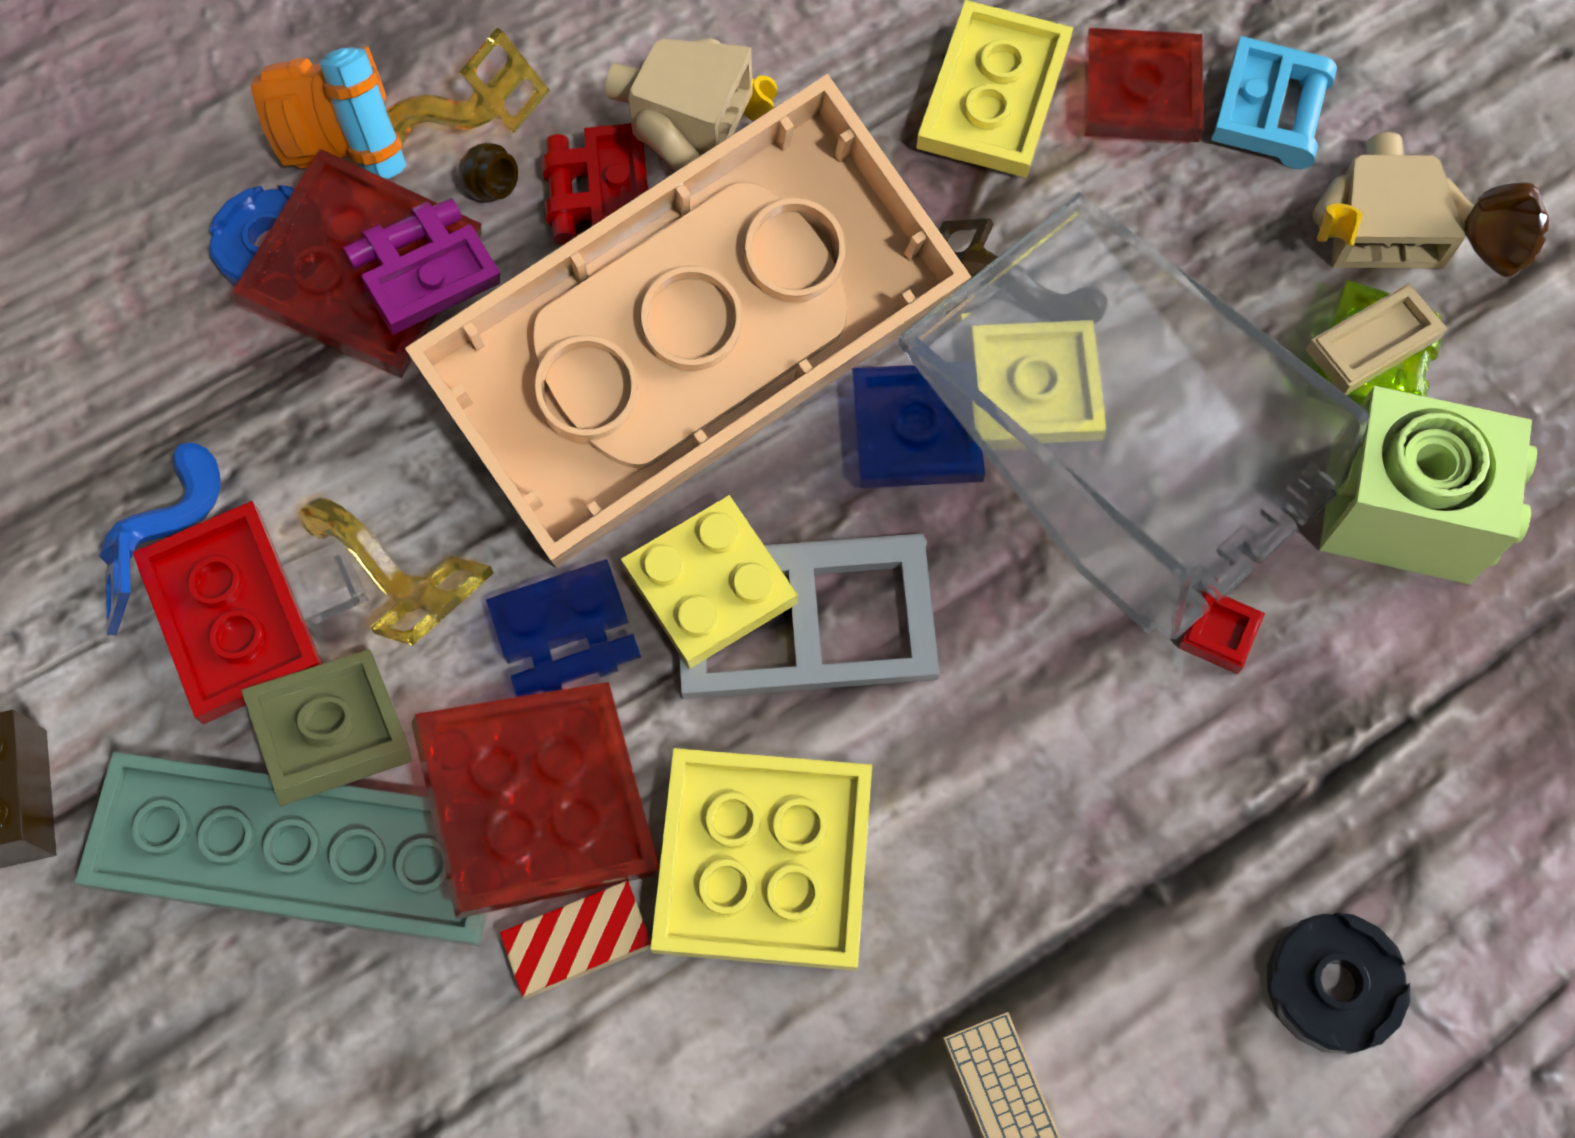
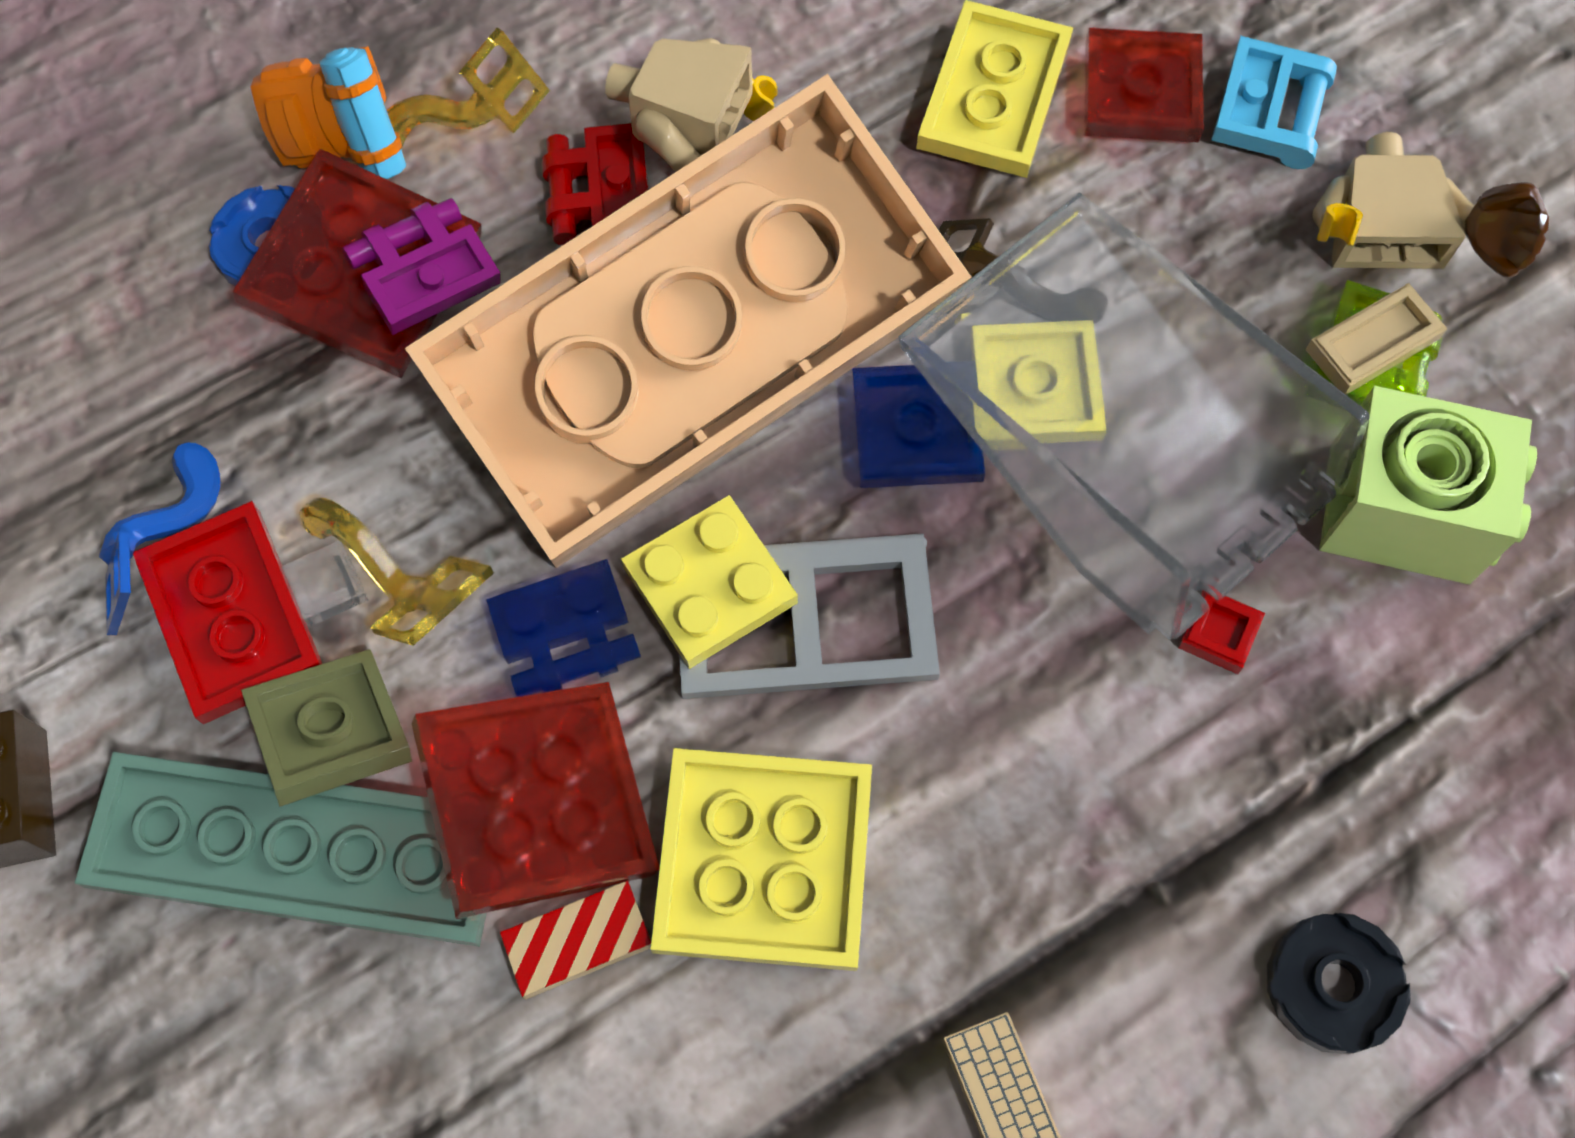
(488, 172): dark brown plate -> none

